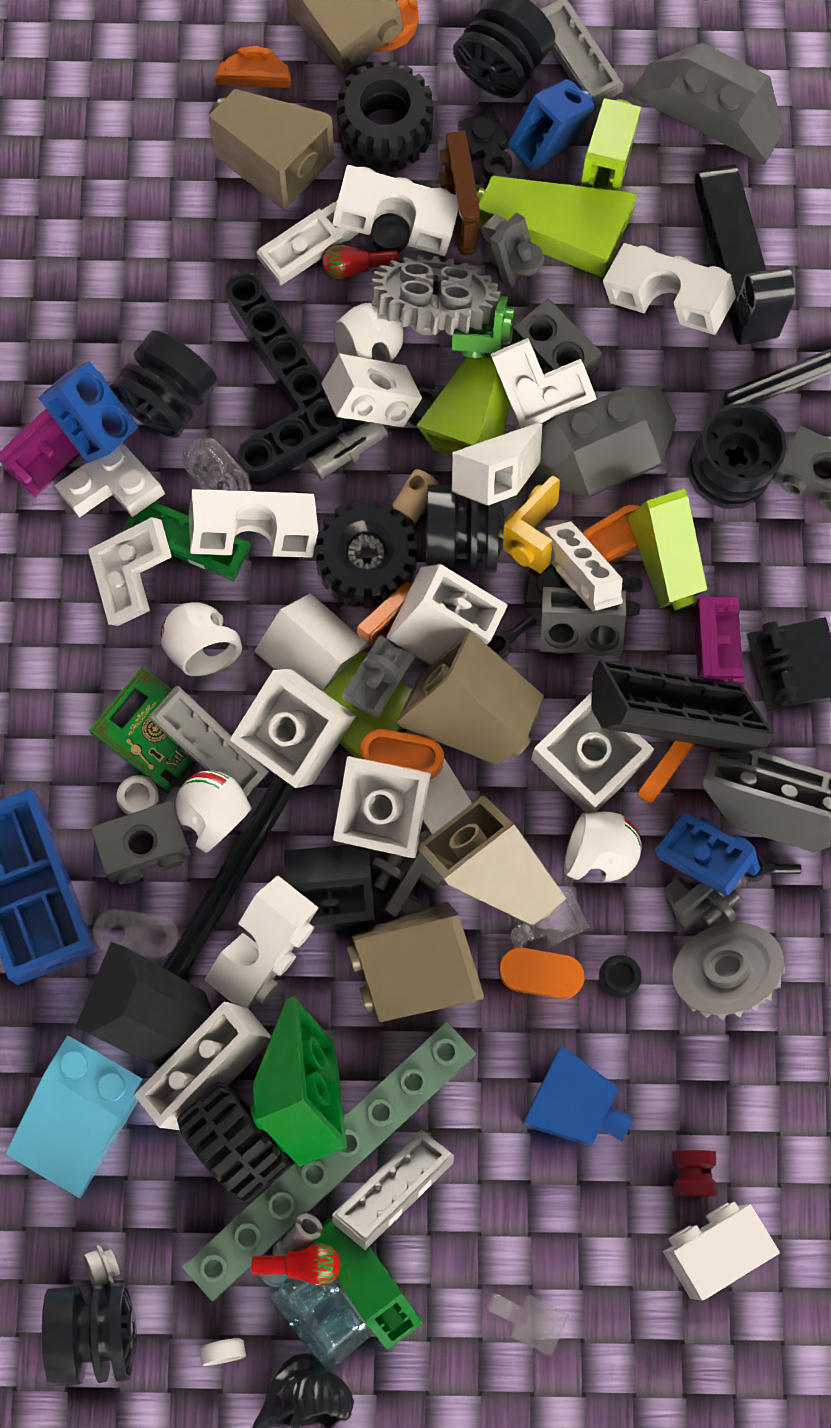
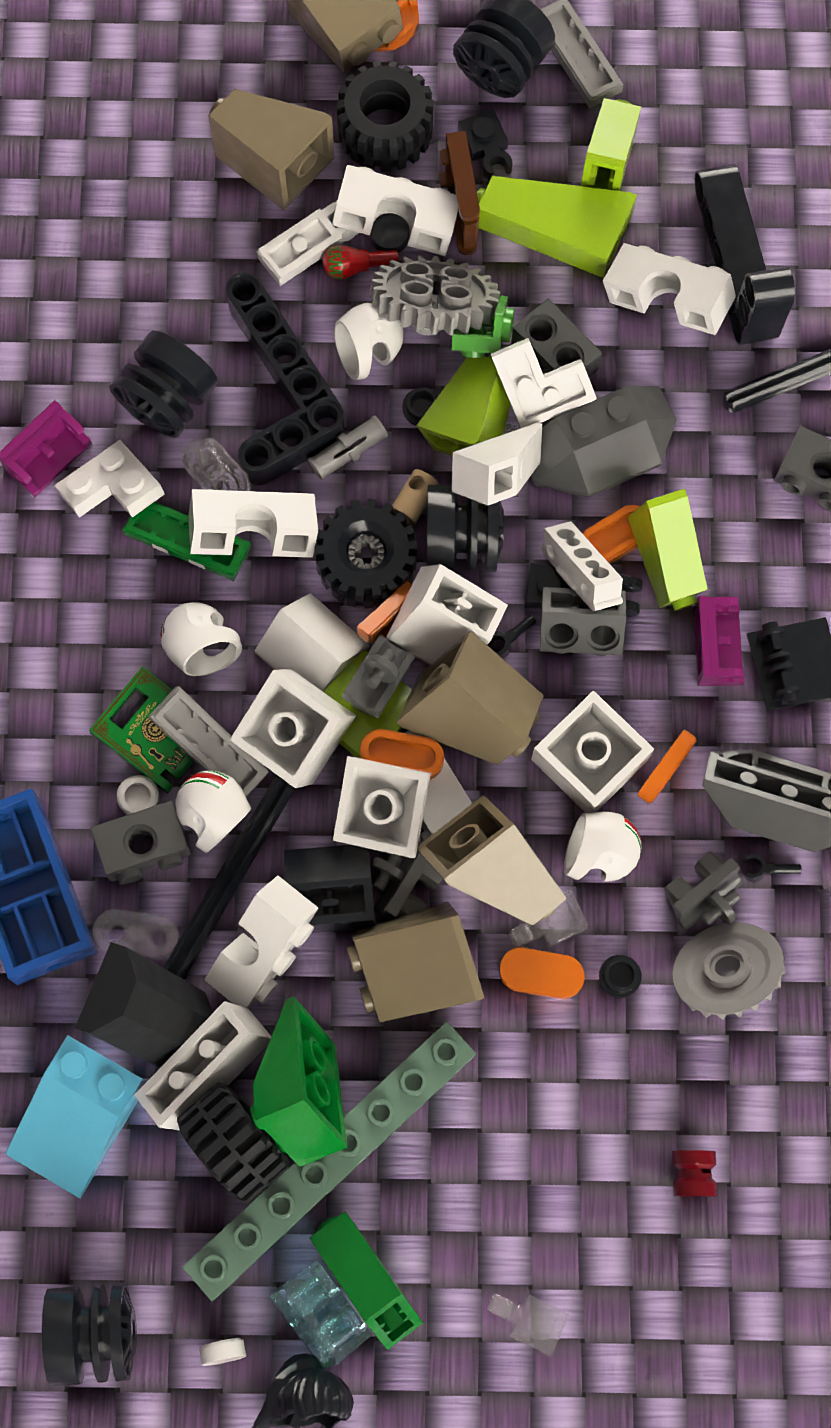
(83, 415): blue brick -> none
(101, 1266): white plate -> none
(119, 565): white plate -> none
(253, 68): orange tile -> none
(300, 1236): light grey pin -> none
(314, 1265): red piece -> none
(371, 390): white brick -> none
(392, 1189): light grey plate -> none
(512, 248): dark grey hips -> none
(521, 538): yellow bracket -> none
(559, 109): blue torso -> none
(576, 1102): blue torso -> none
(676, 707): black piece -> none
(708, 853): blue bracket -> none
(715, 98): dark grey wedge -> none
(720, 1250): white brick -> none
(740, 436): black wheel -> none

